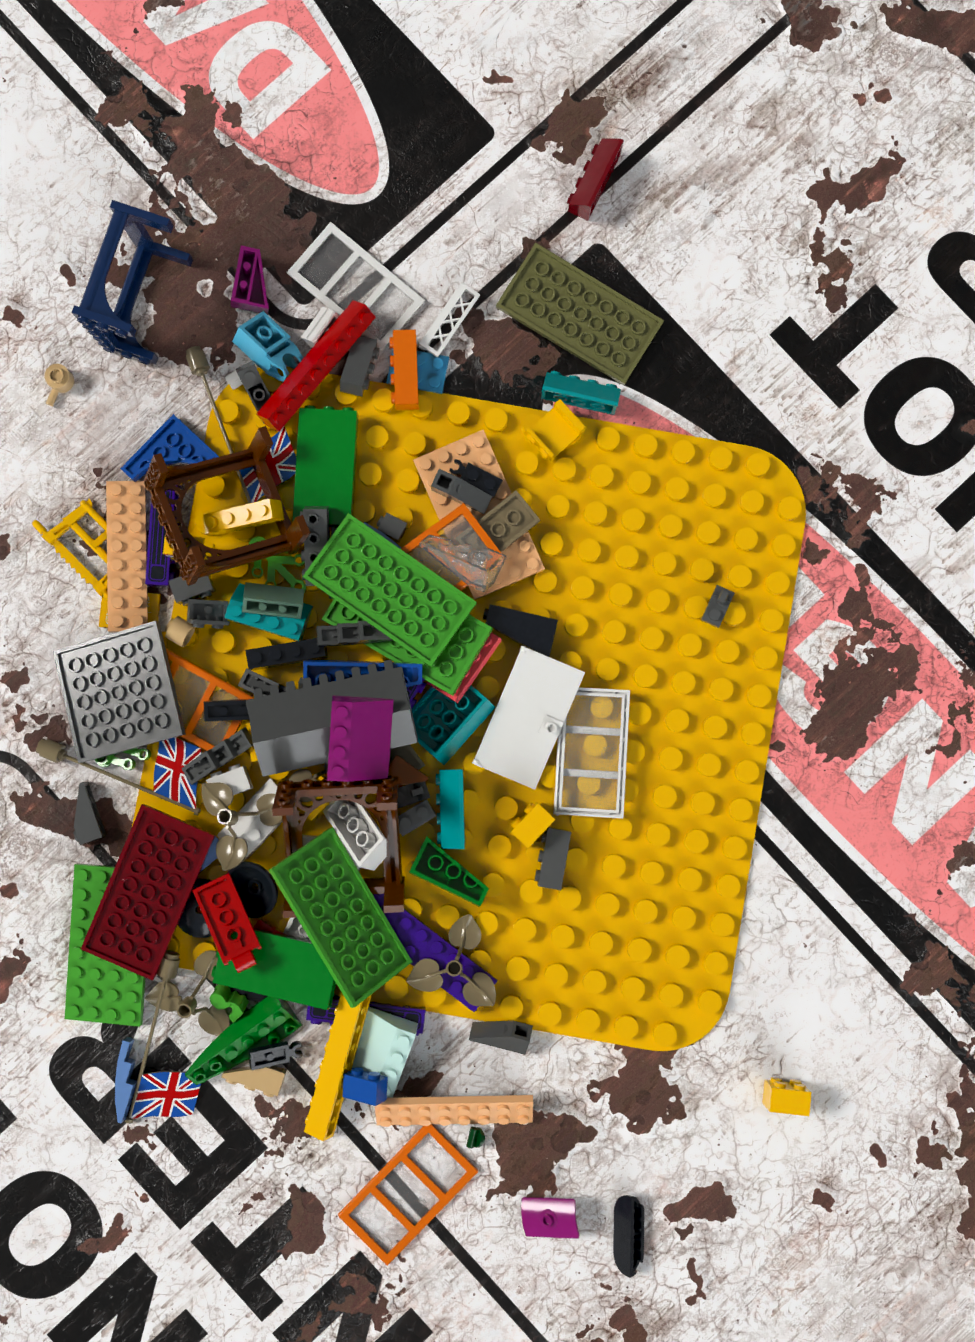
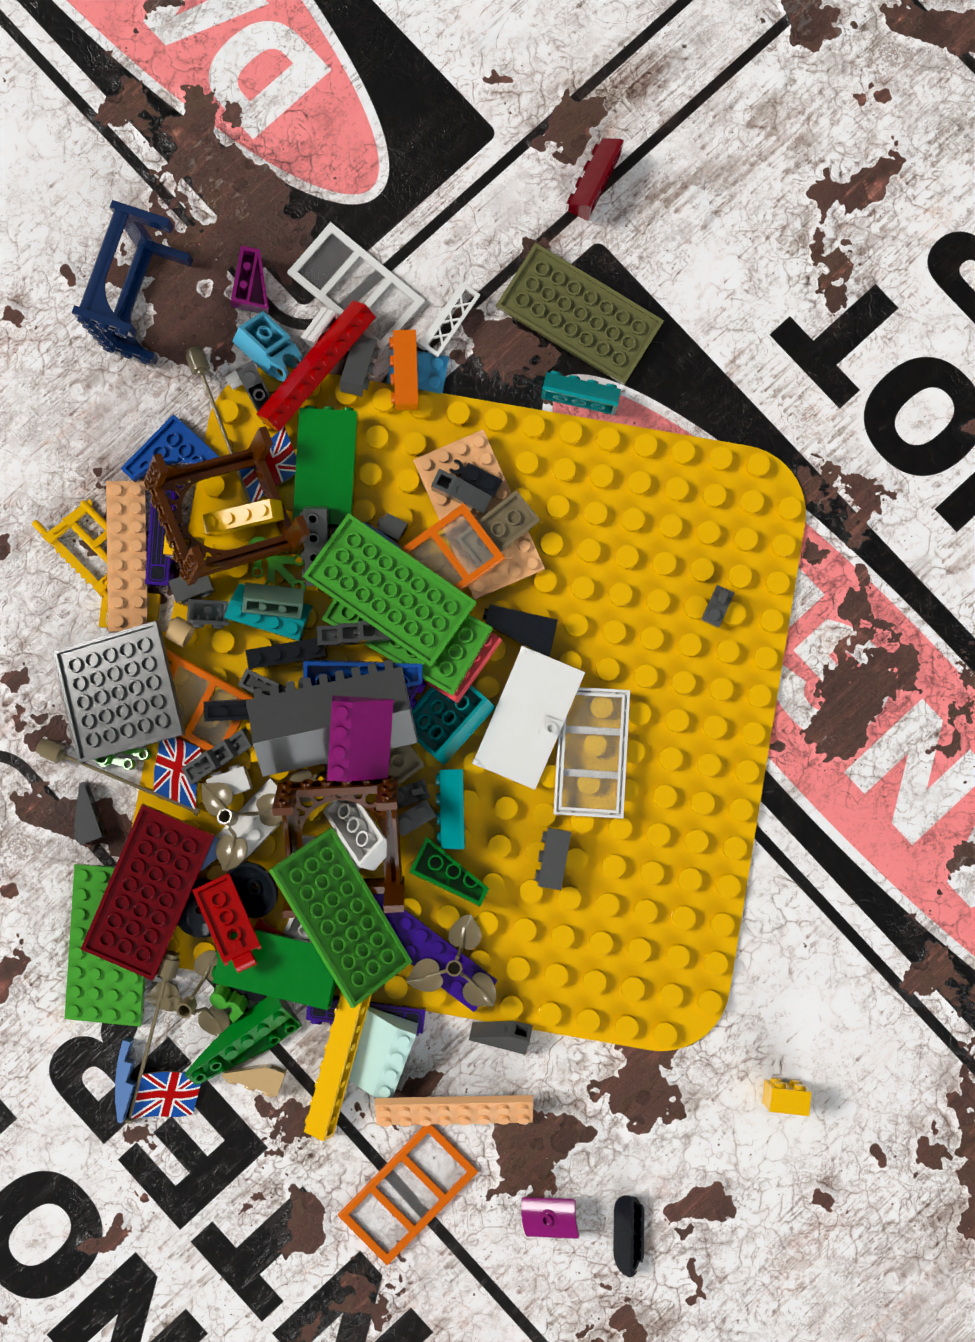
(60, 381): tan piece -> none
(273, 1054): black plate -> none
(365, 1086): blue brick -> none
(405, 772): reddish brown slope -> none
(471, 565): clear wedge -> none
(475, 1138): dark green plate -> none
(531, 824): yellow brick -> none
(555, 431): yellow panel -> none

